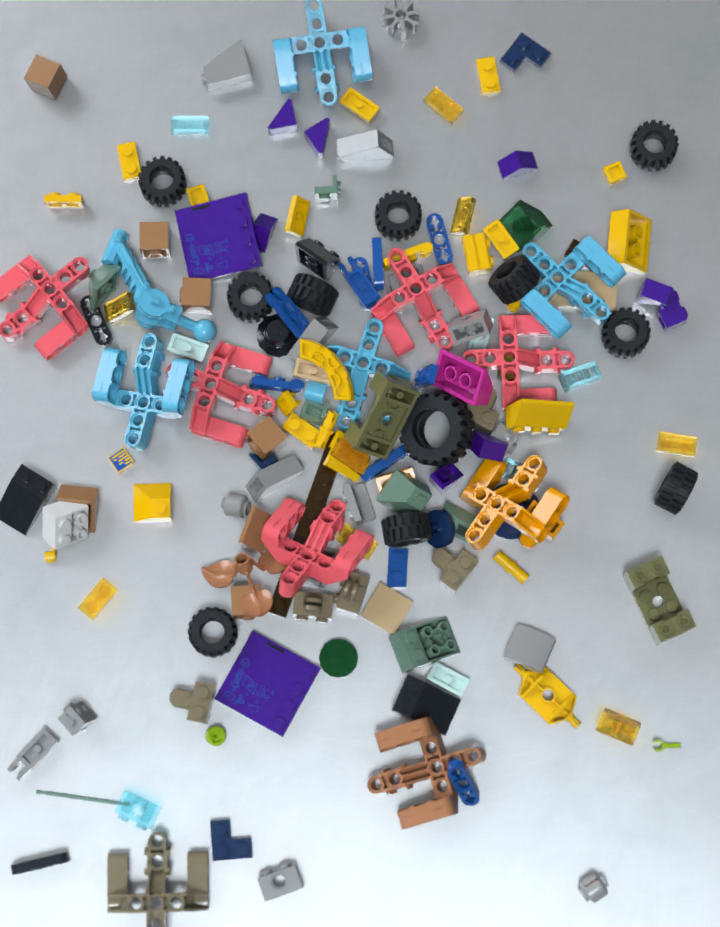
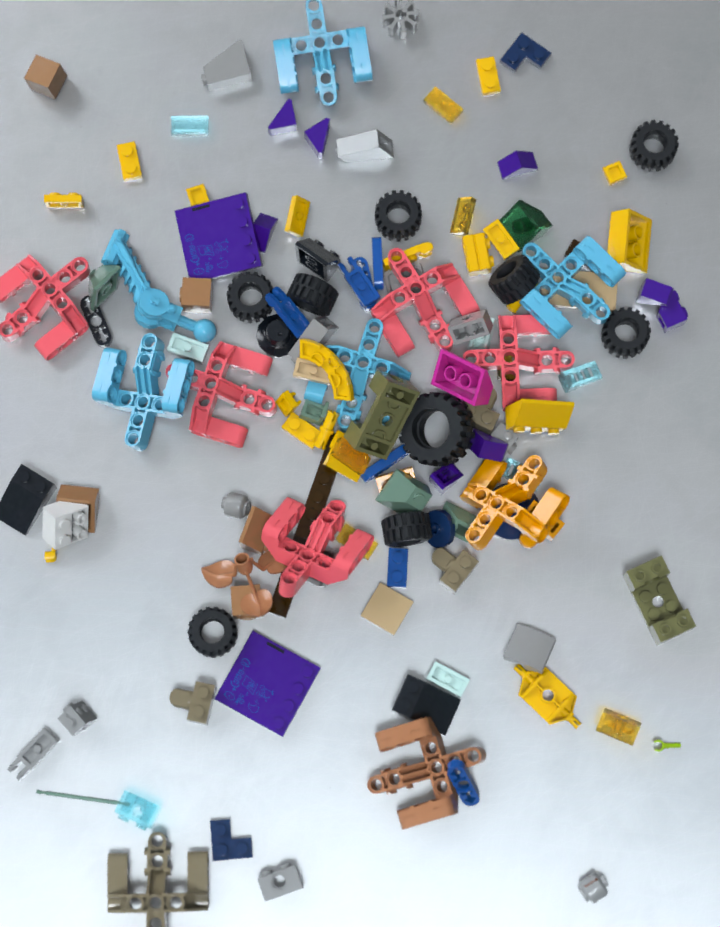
(39, 863): black beam -> none
(98, 599): clear yellow plate -> none
(119, 307): clear yellow plate -> none
(121, 460): tile -> none
(152, 502): yellow slope -> none
(155, 239): medium nougat head -> none
(162, 167): black tyre -> none
(215, 735): lime tile -> none
(257, 461): dark blue panel -> none
(266, 438): medium nougat head -> none
(274, 477): light grey slope -> none
(276, 384): blue hinge -> none
(313, 606): dark tan brick -> none
(326, 193): sand green bracket -> none
(338, 658): dark green tile -> none
(352, 594): dark tan brick -> none
(359, 105): yellow plate -> none
(359, 503): light grey bracket -> none
(424, 644): sand green slope -> none
(425, 376): blue plate -> none
(430, 228): blue beam -> none
(511, 567): yellow pin -> none
(676, 444): clear yellow plate -> none
(676, 488): black tyre -> none

